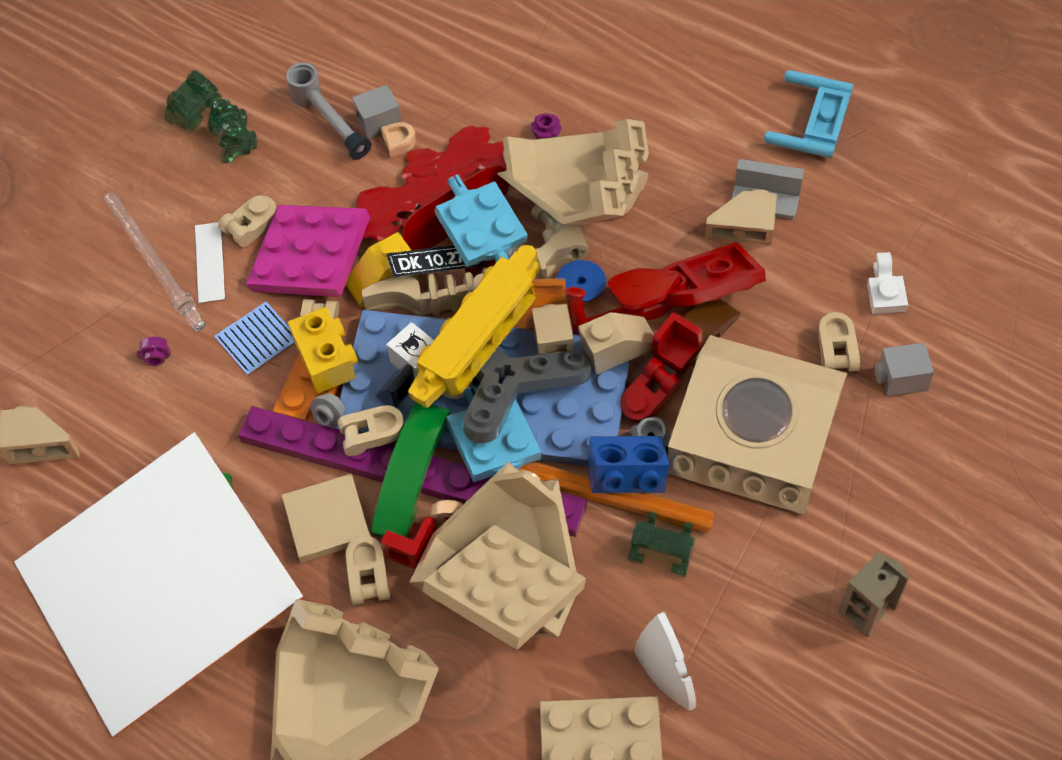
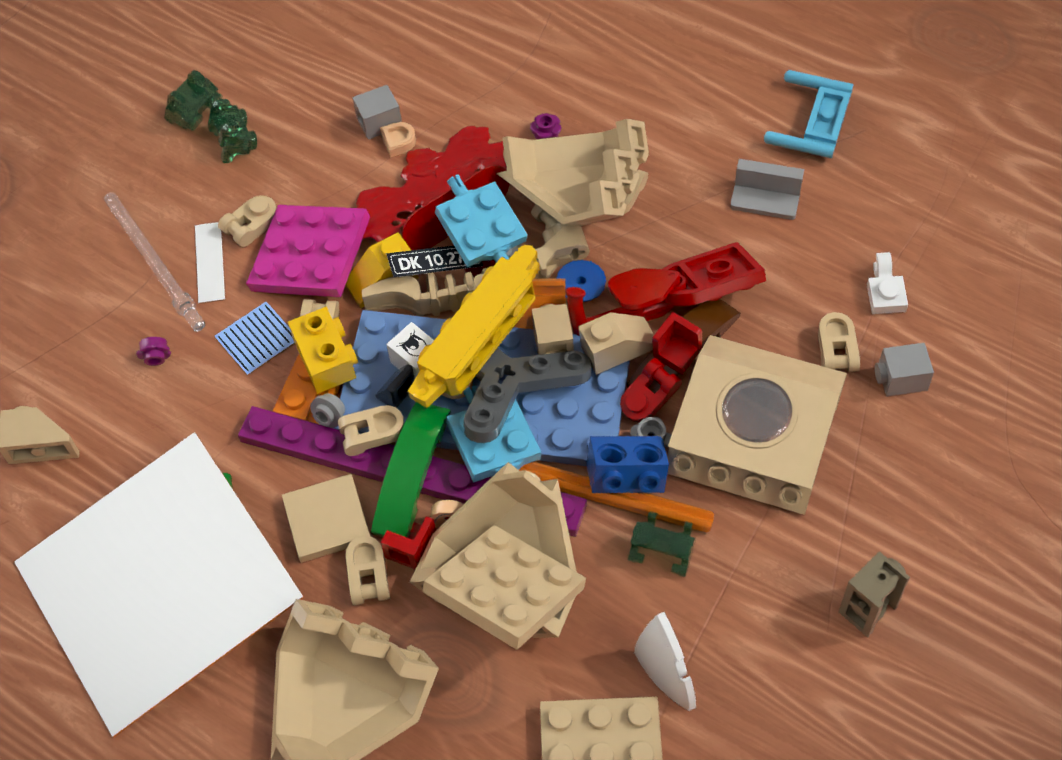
(306, 91): light grey piece -> none
(744, 218): tan slope -> none

